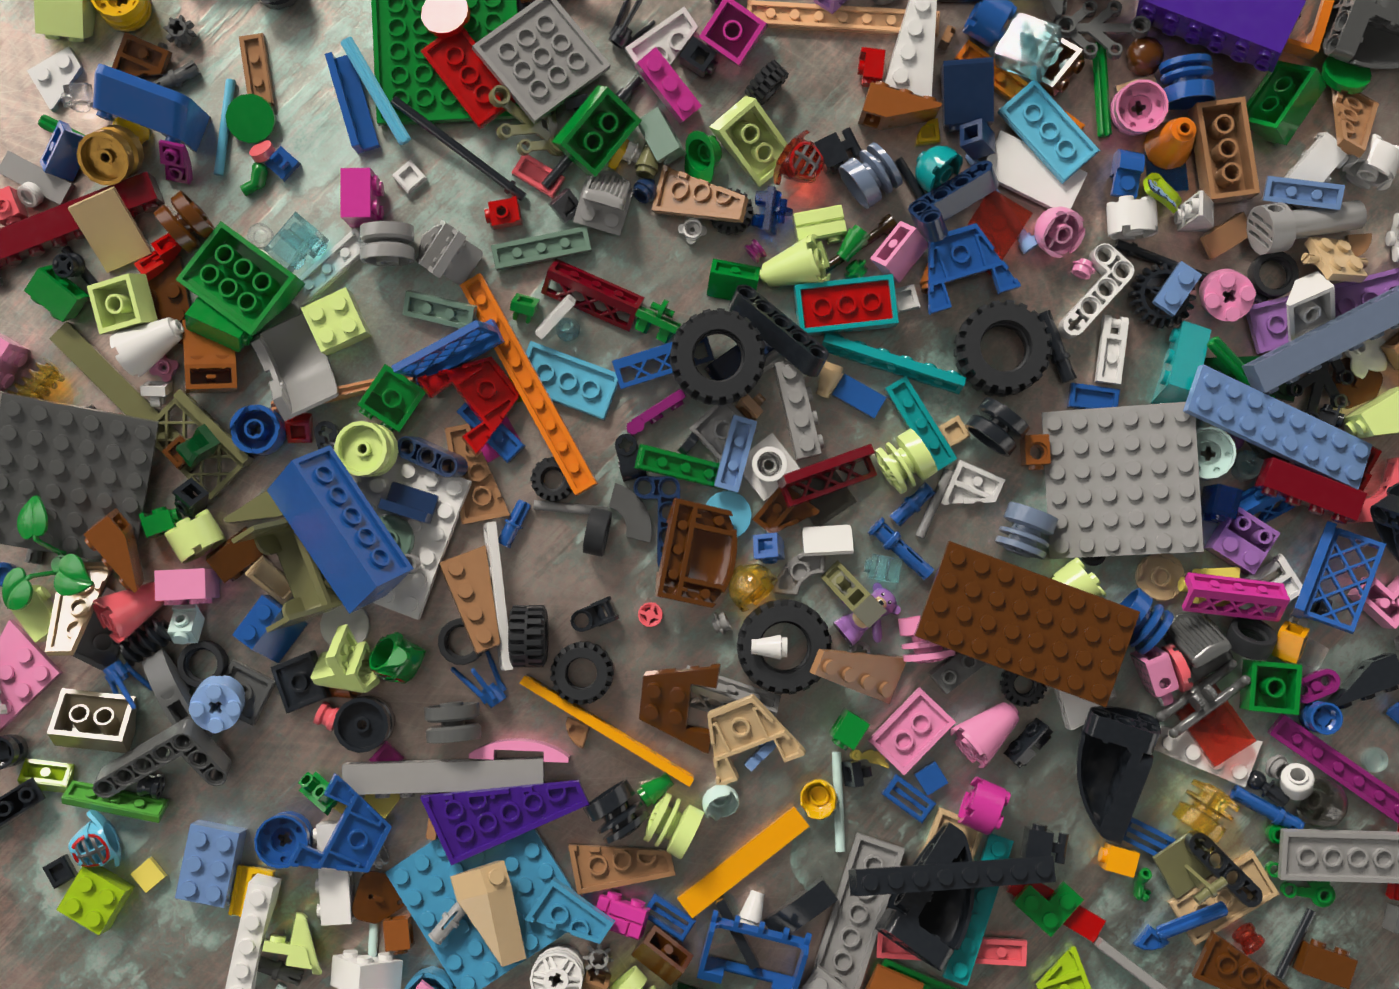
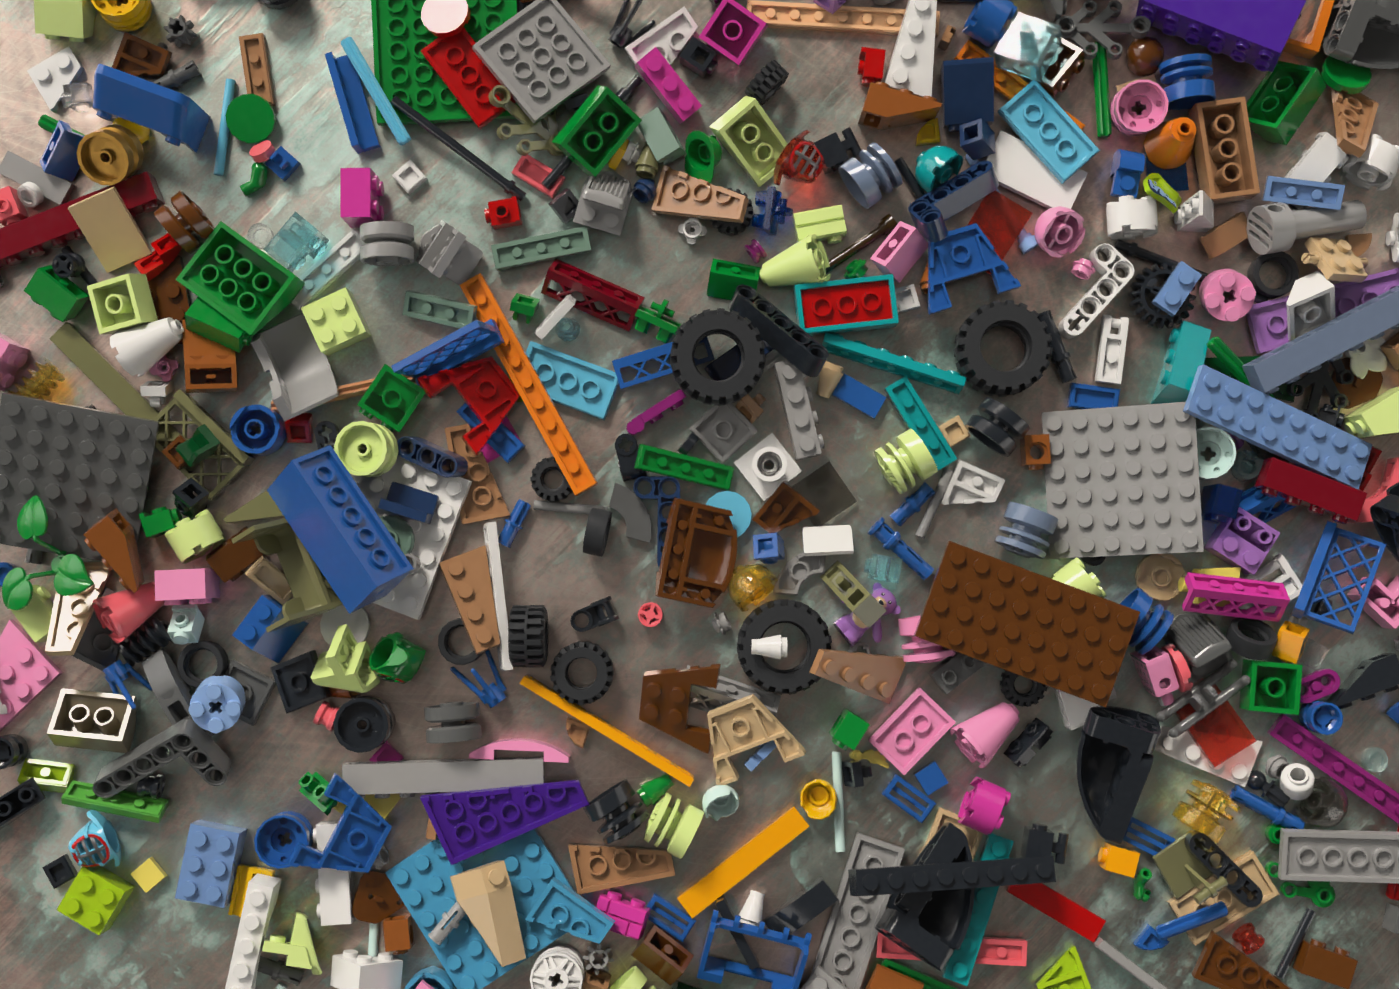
(176, 162): magenta slope -> none
(735, 453): medium blue plate -> none
(826, 466): dark red fence -> none
(853, 242): green cone -> none
(1050, 912): green plate -> none

